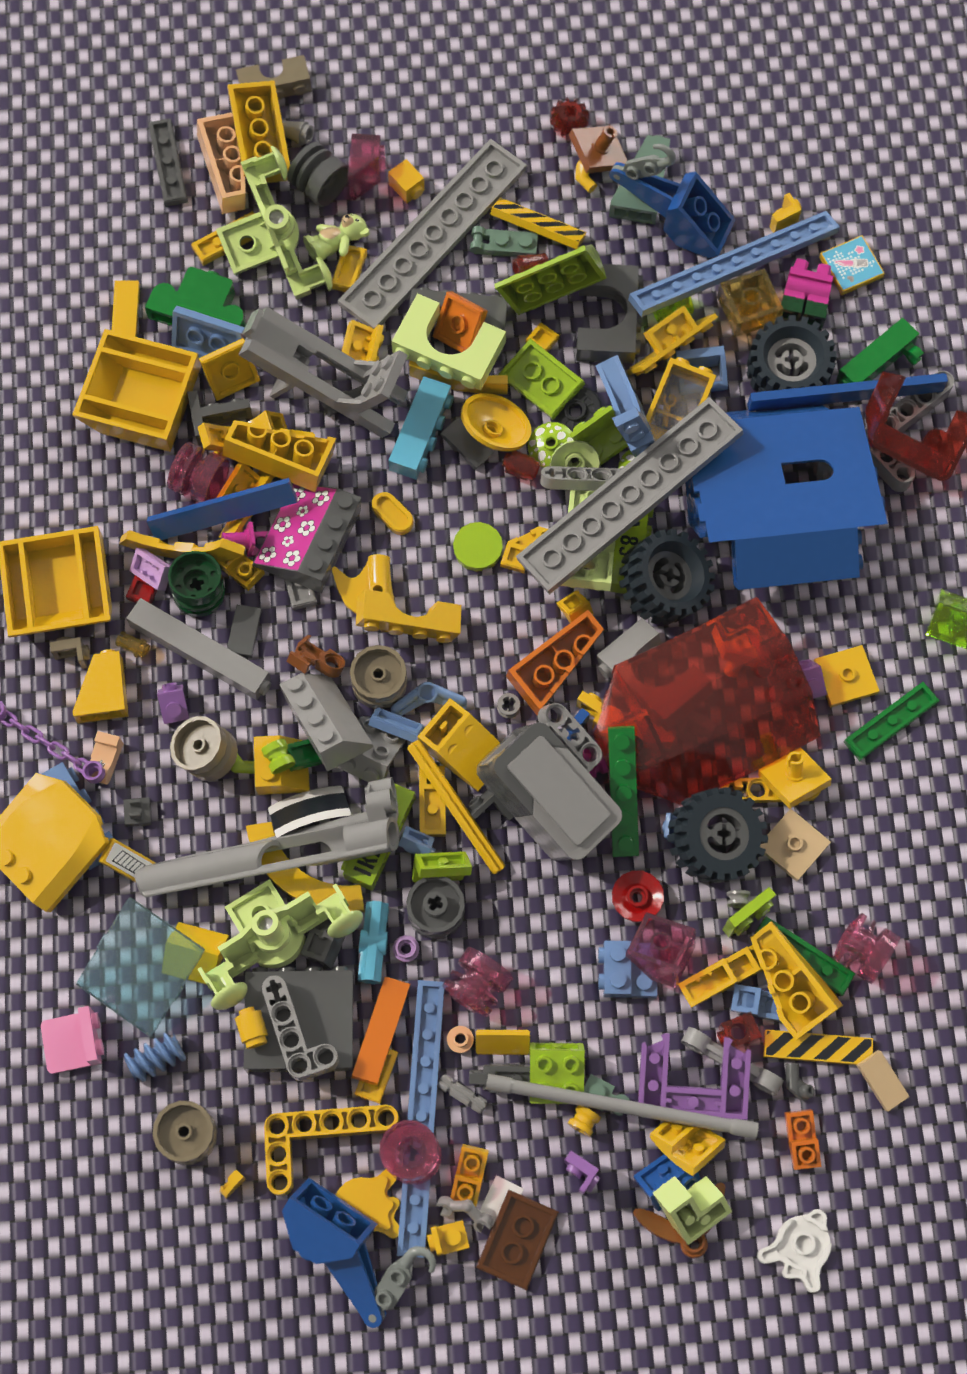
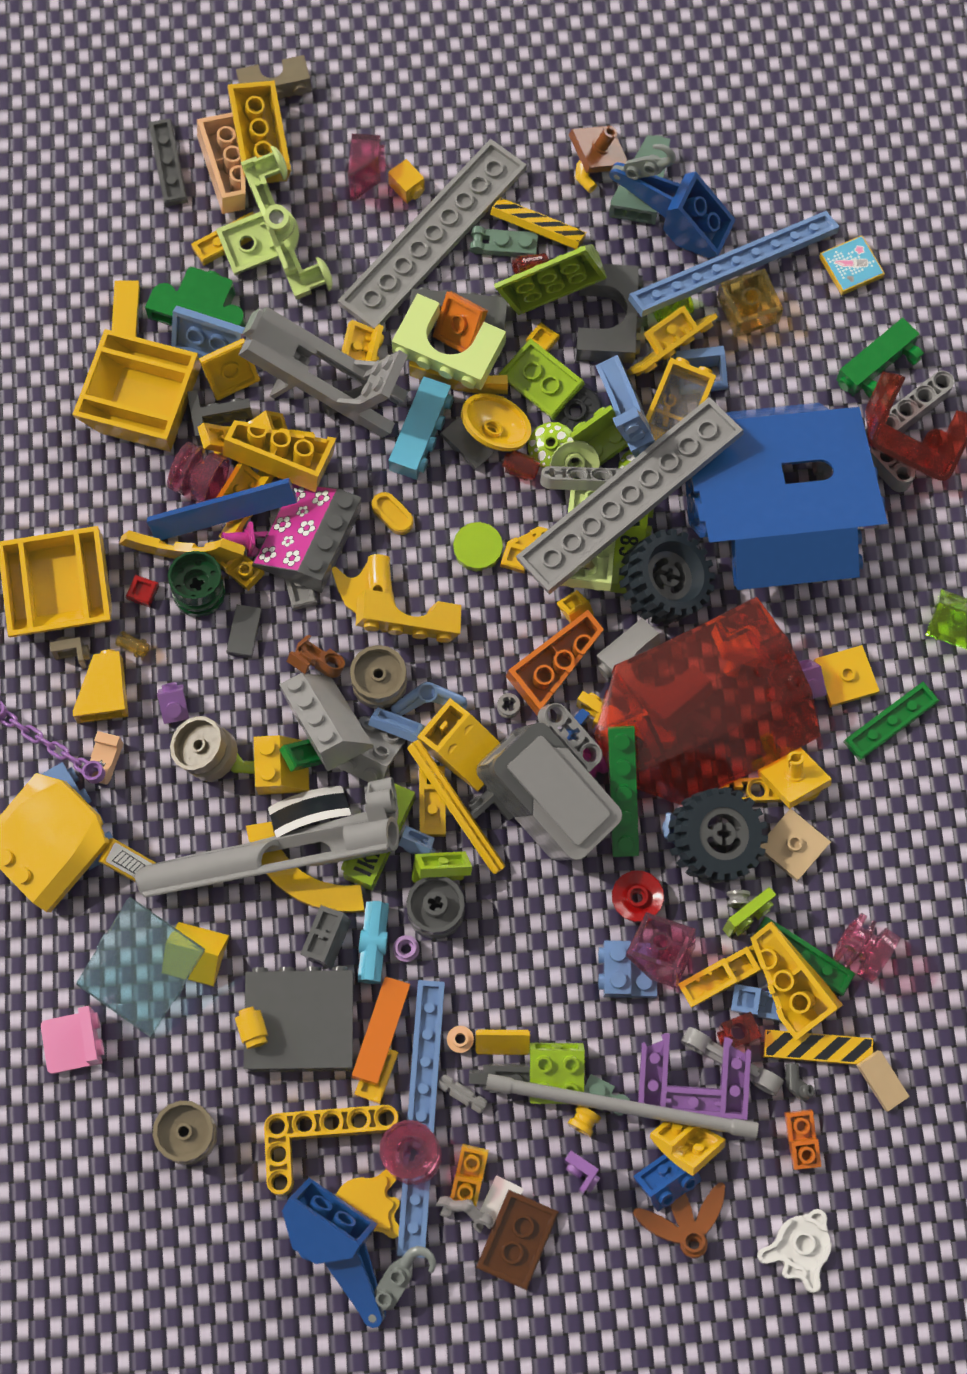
(137, 812): dark grey tile -> none
(150, 569): lavender tile -> none
(155, 1057): medium blue piece -> none
(199, 649): light grey brick -> none
(232, 1184): yellow tile -> none
(272, 935): yellowish green piece -> none
(277, 754): lime wheel -> none
(292, 1027): light grey beam -> none
(298, 131): light grey cone -> none
(318, 174): dark grey wheel -> none
(334, 238): yellowish green piece -> none
(349, 268): yellow tile -> none
(448, 1238): yellow bracket -> none
(475, 985): clear pink wheel -> none
(568, 116): clear red gear -> none
(694, 1209): yellowish green brick -> none
(787, 215): yellow bracket -> none
(807, 286): dark pink hips -> none
(809, 355): black wheel -> none
(840, 393): blue tile -> none

